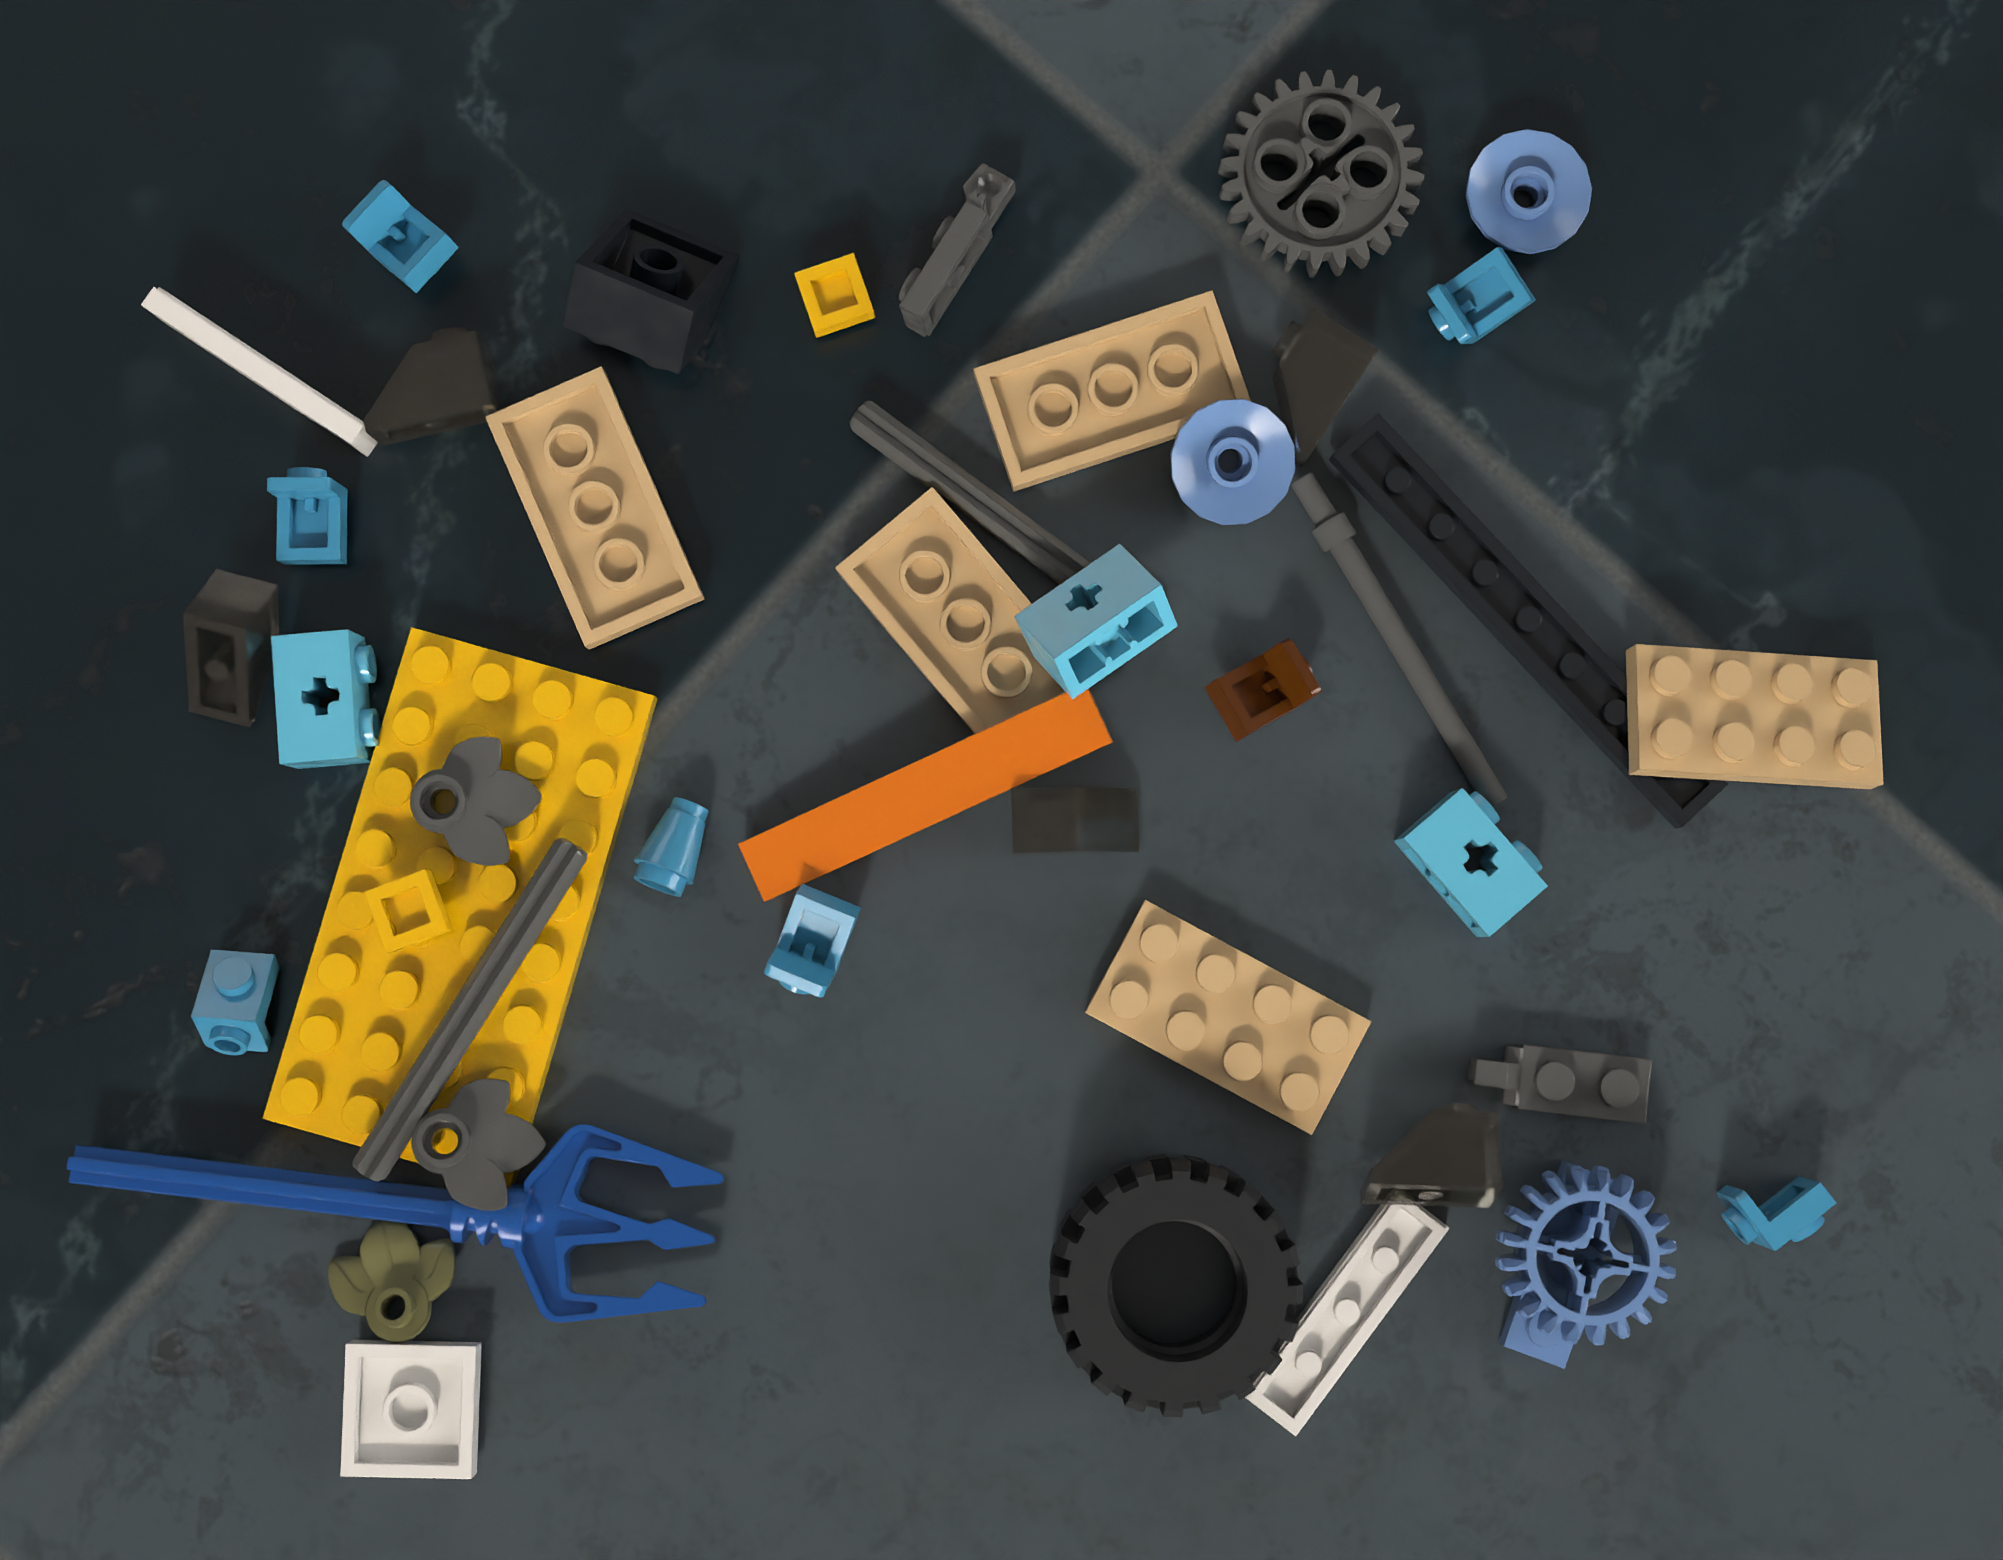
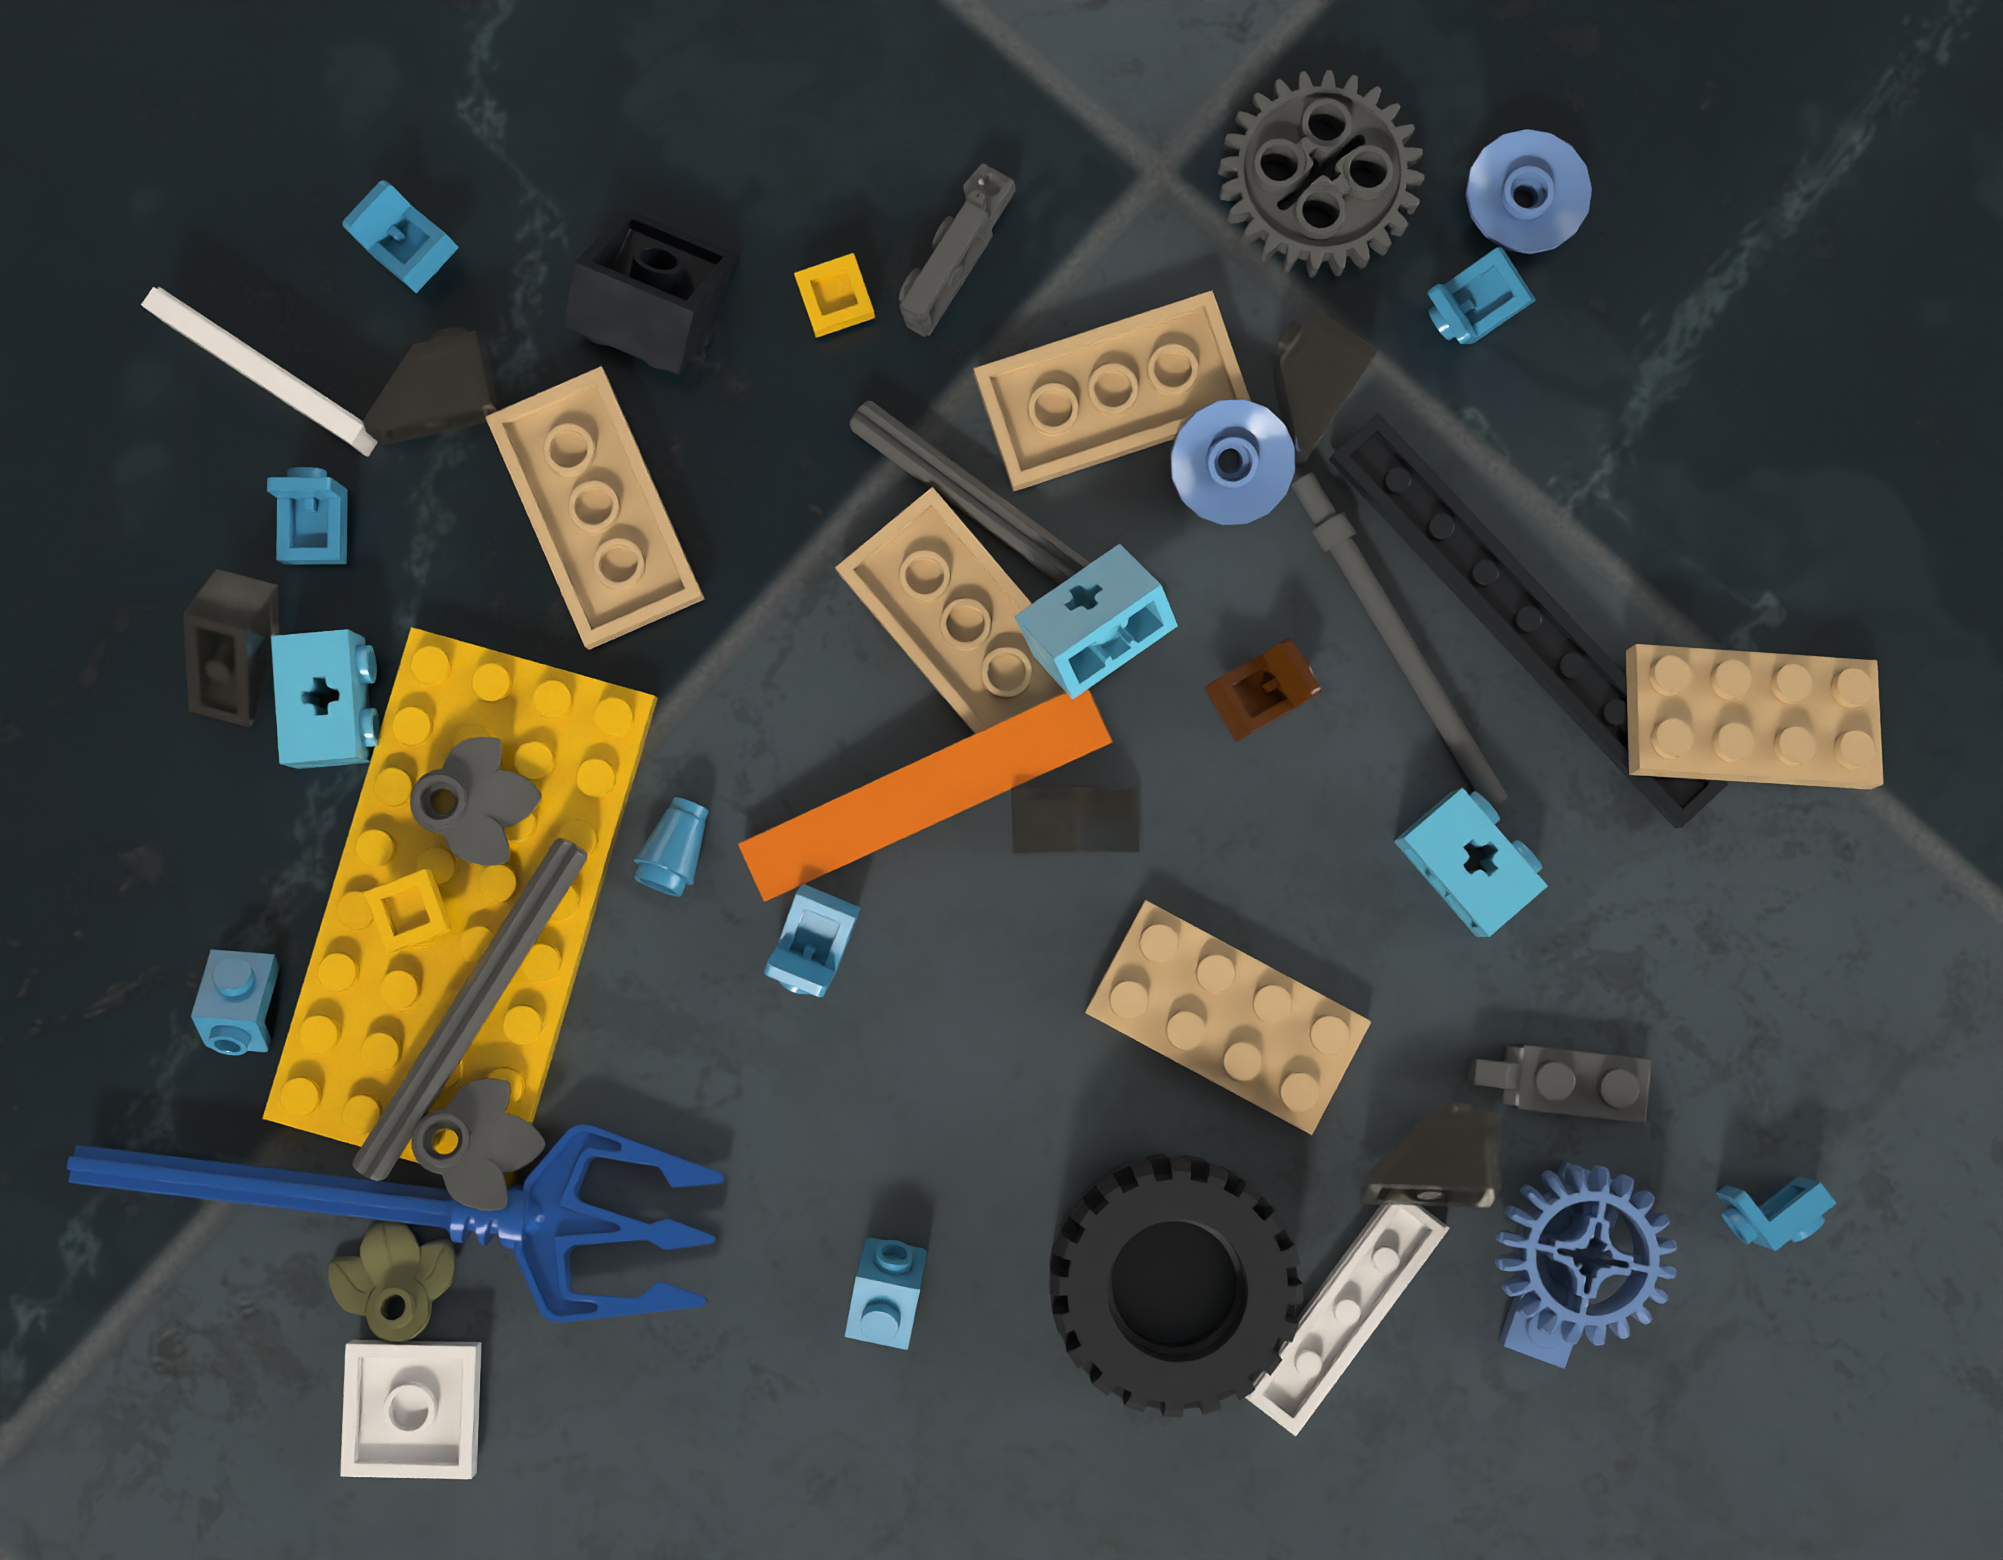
(886, 1292): none -> dark azure bracket

